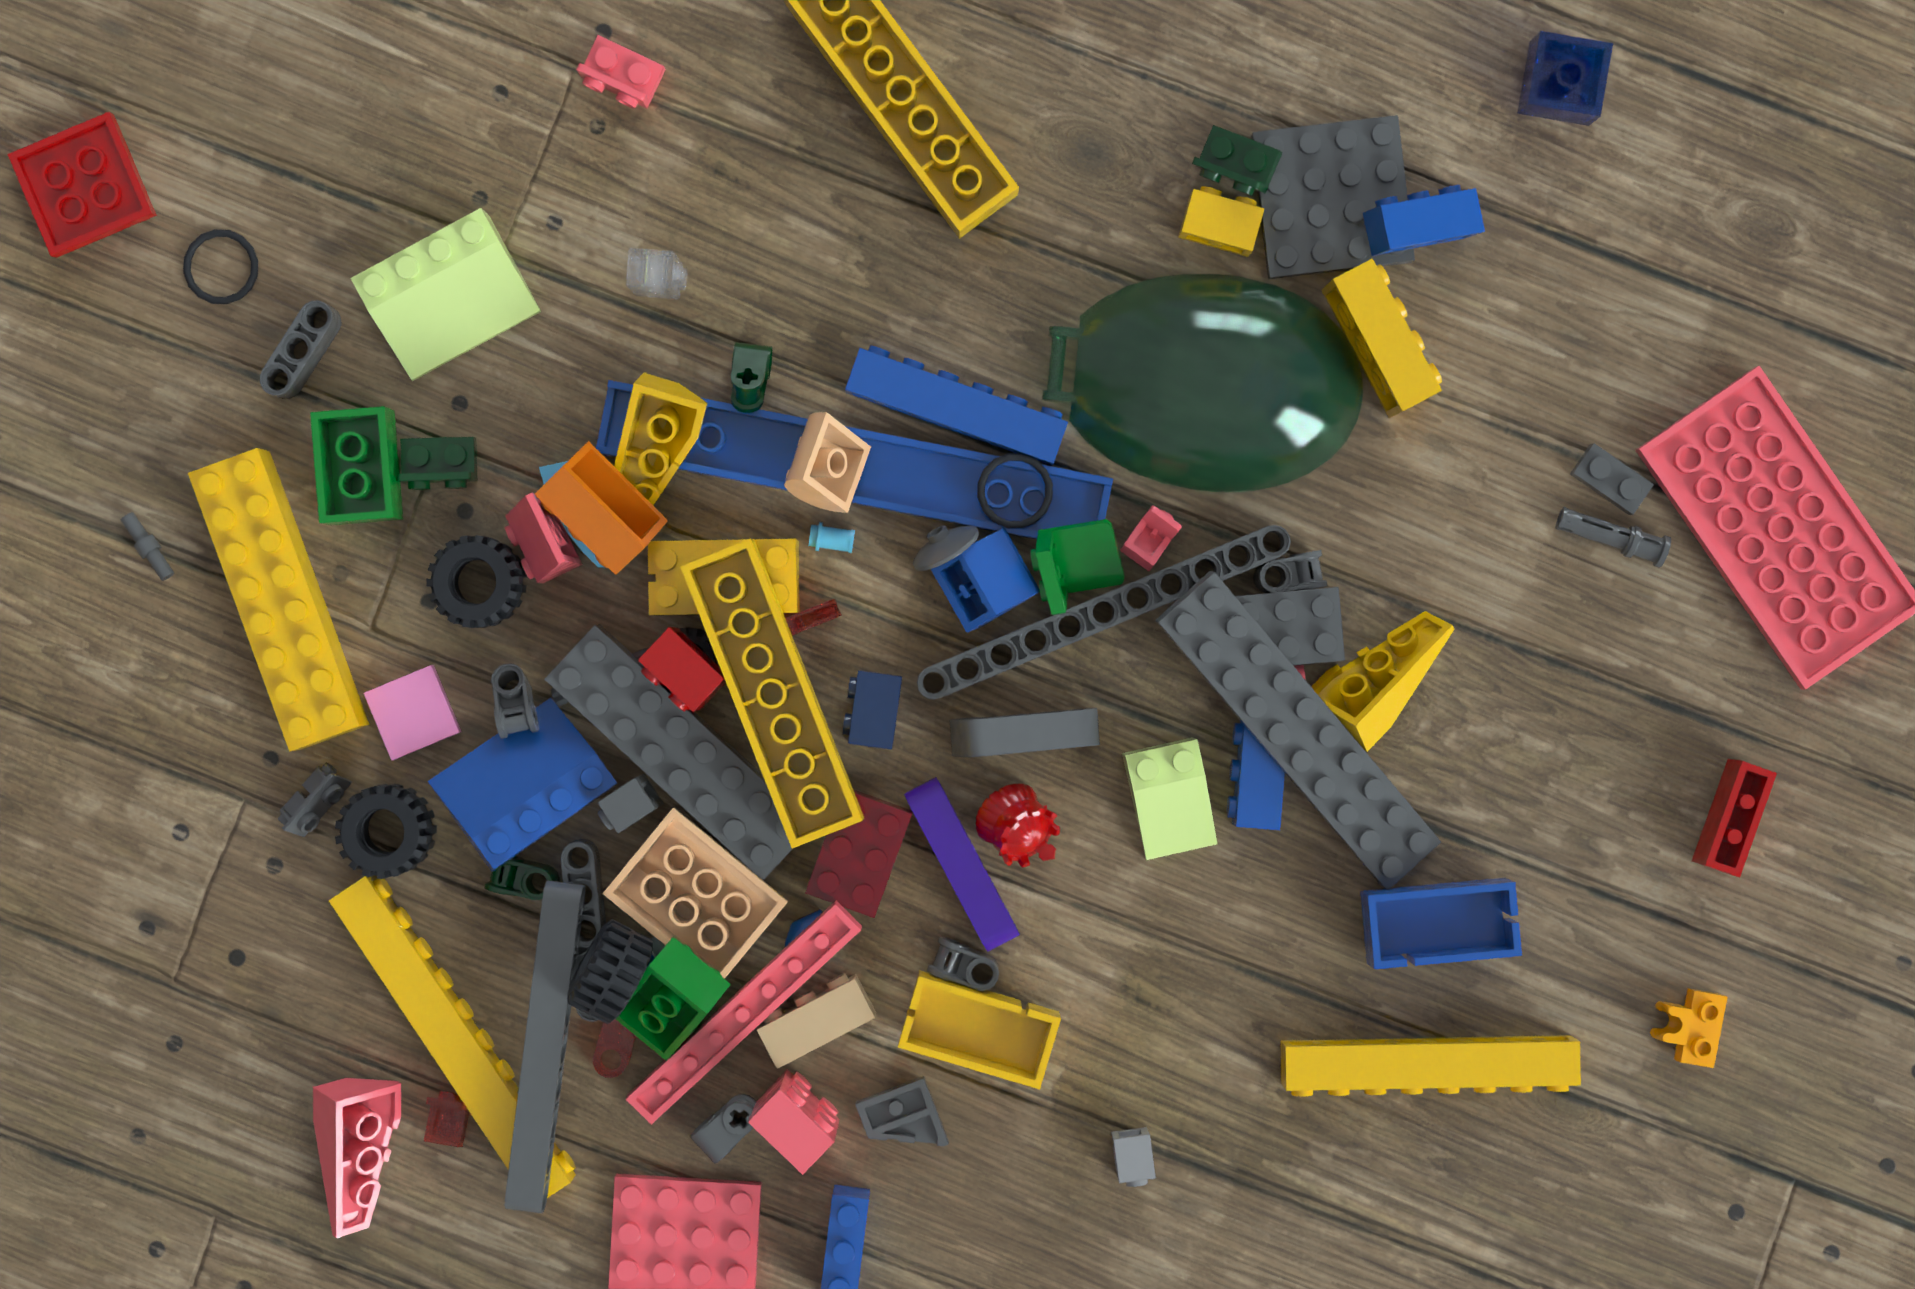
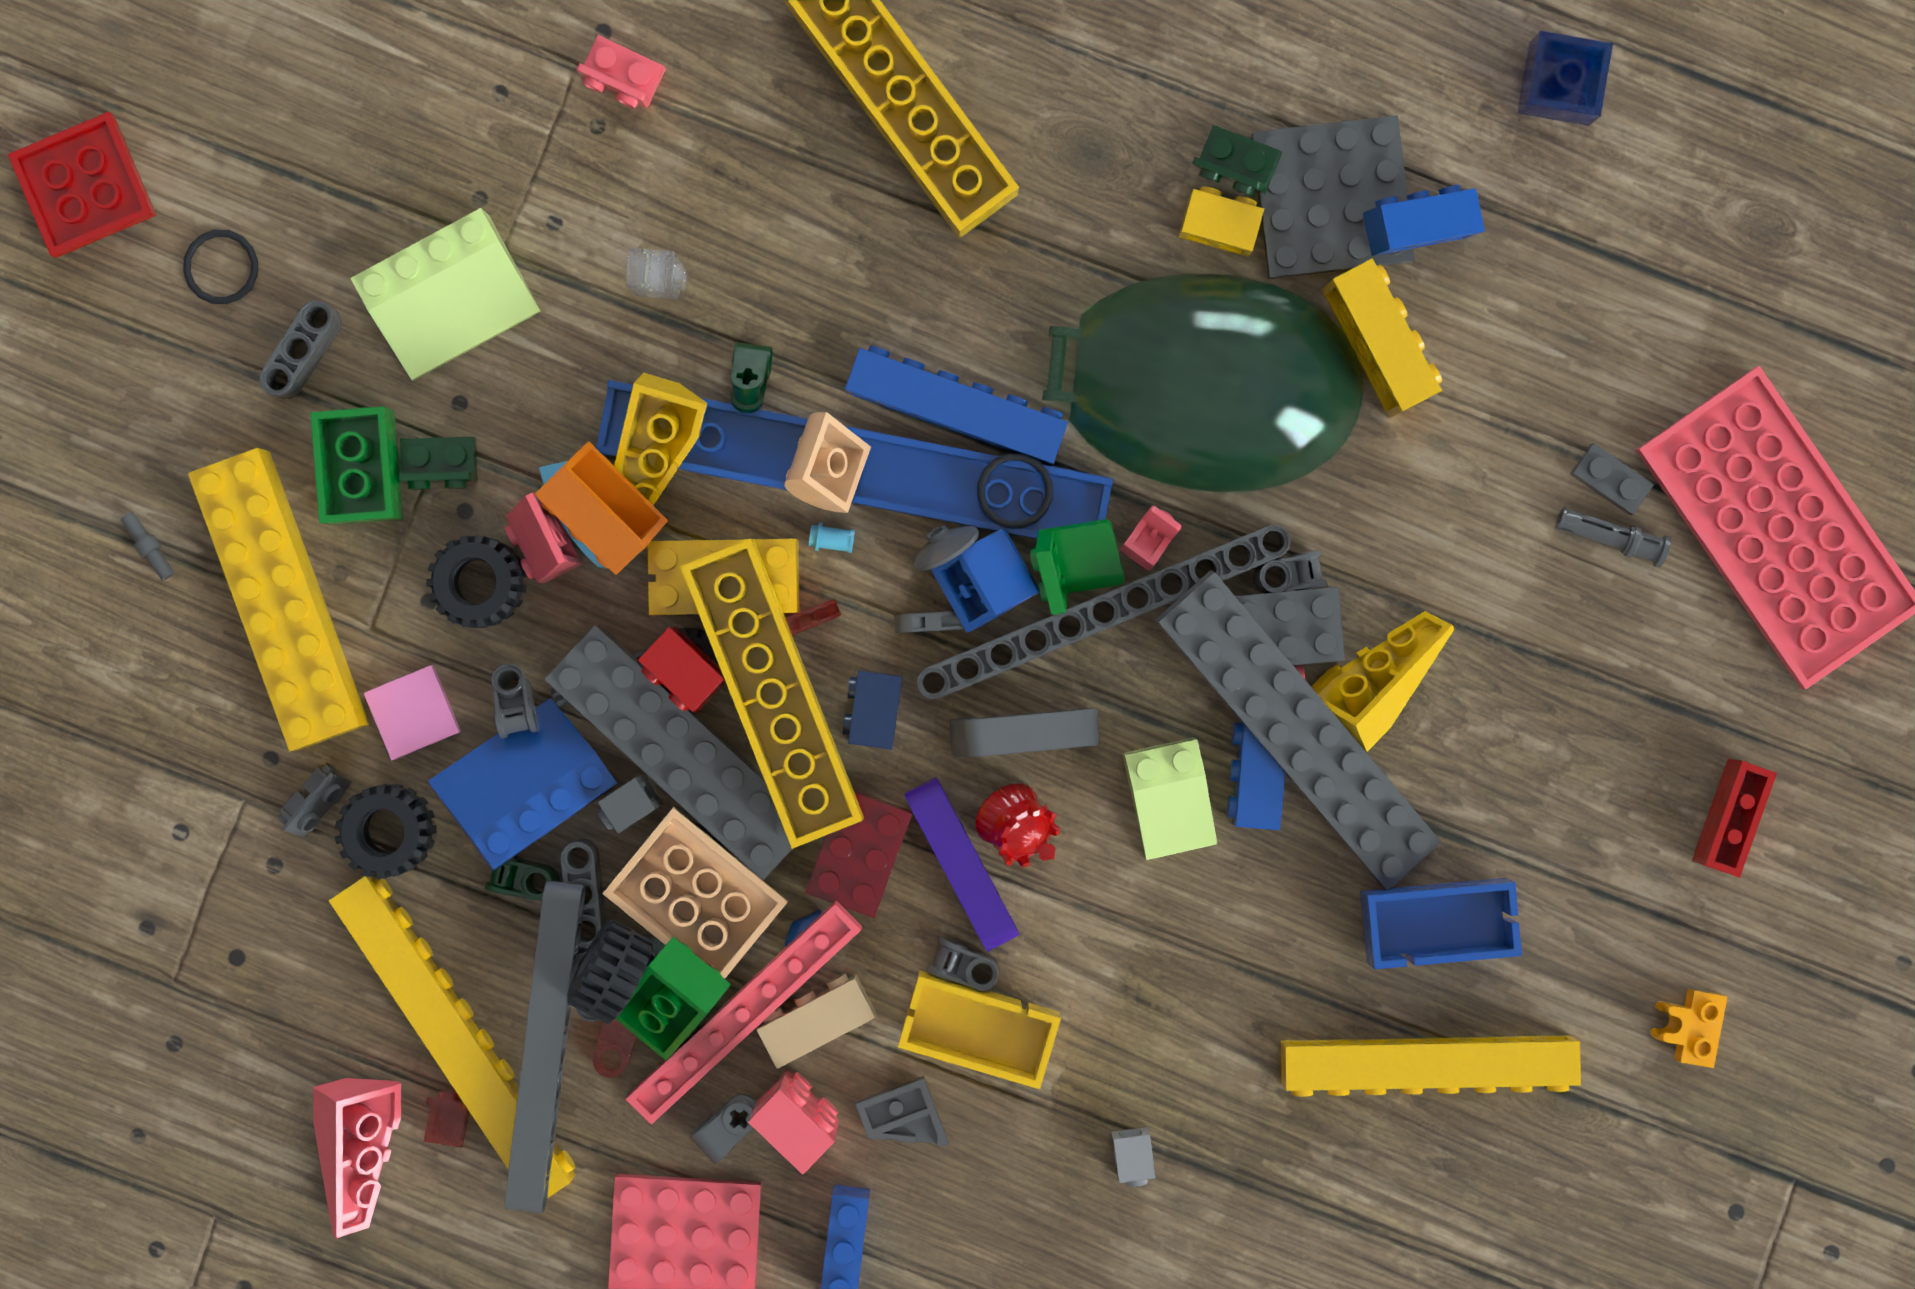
(927, 622): none -> dark grey piece

